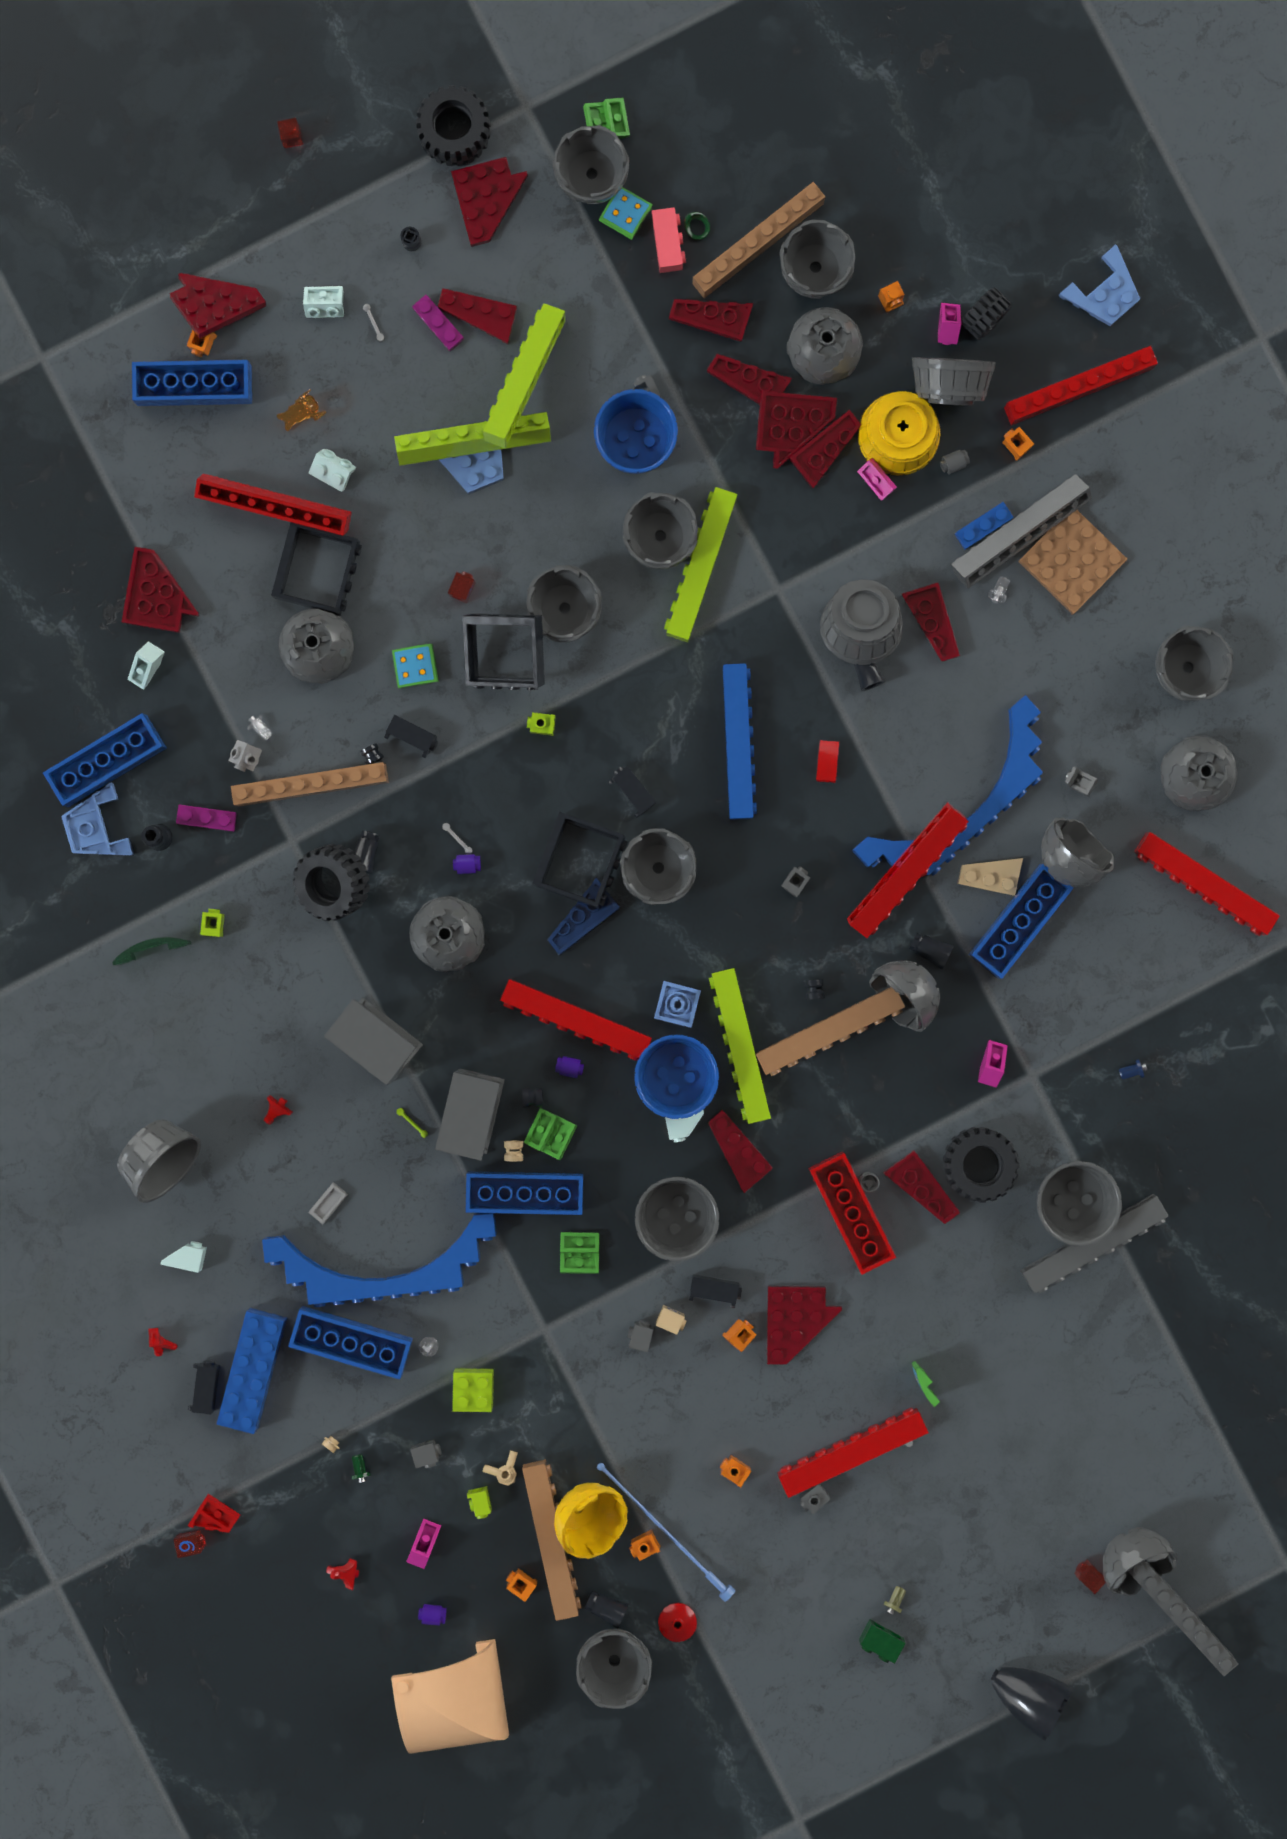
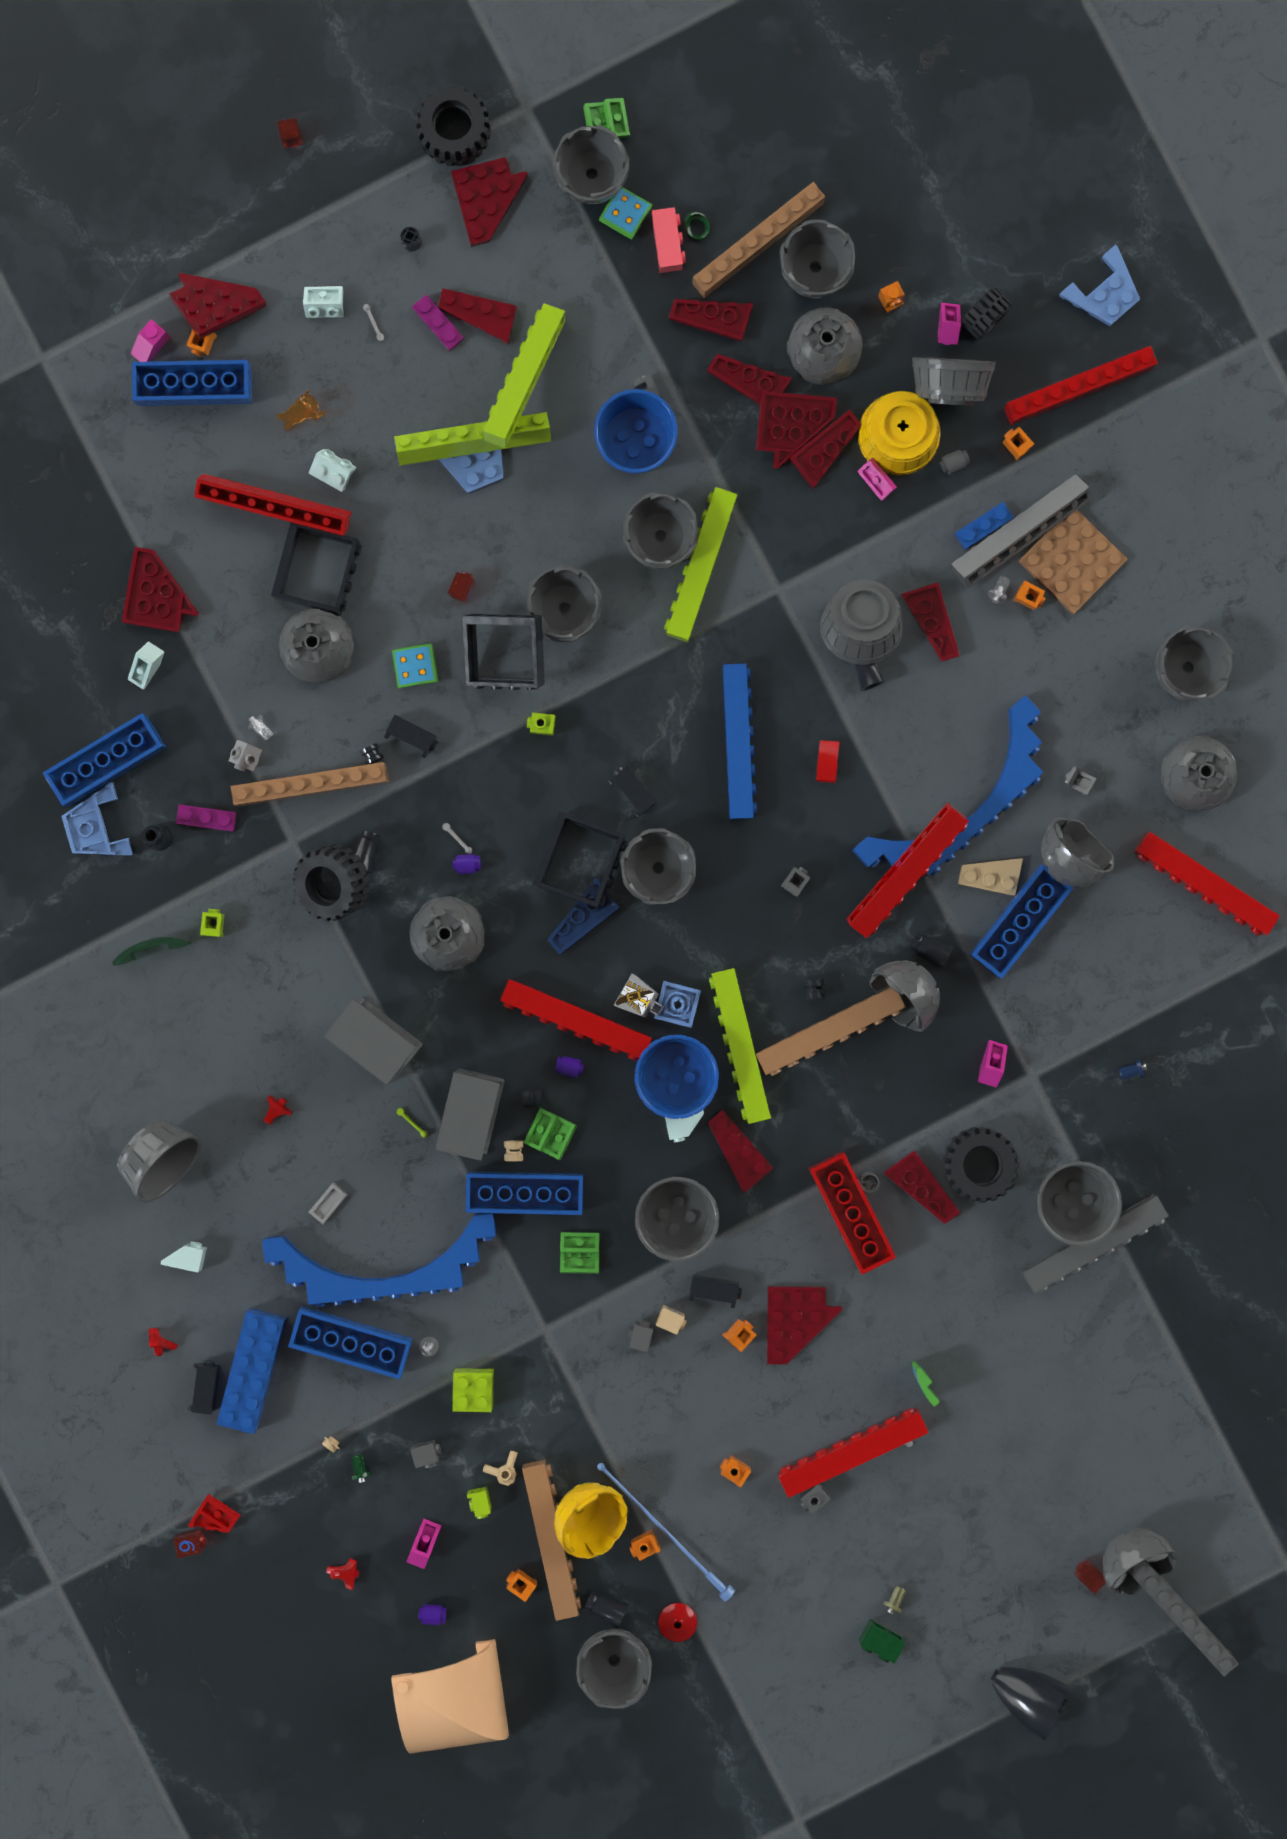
(149, 342): none -> dark pink slope
(638, 998): none -> torso
(1028, 588): none -> orange brick

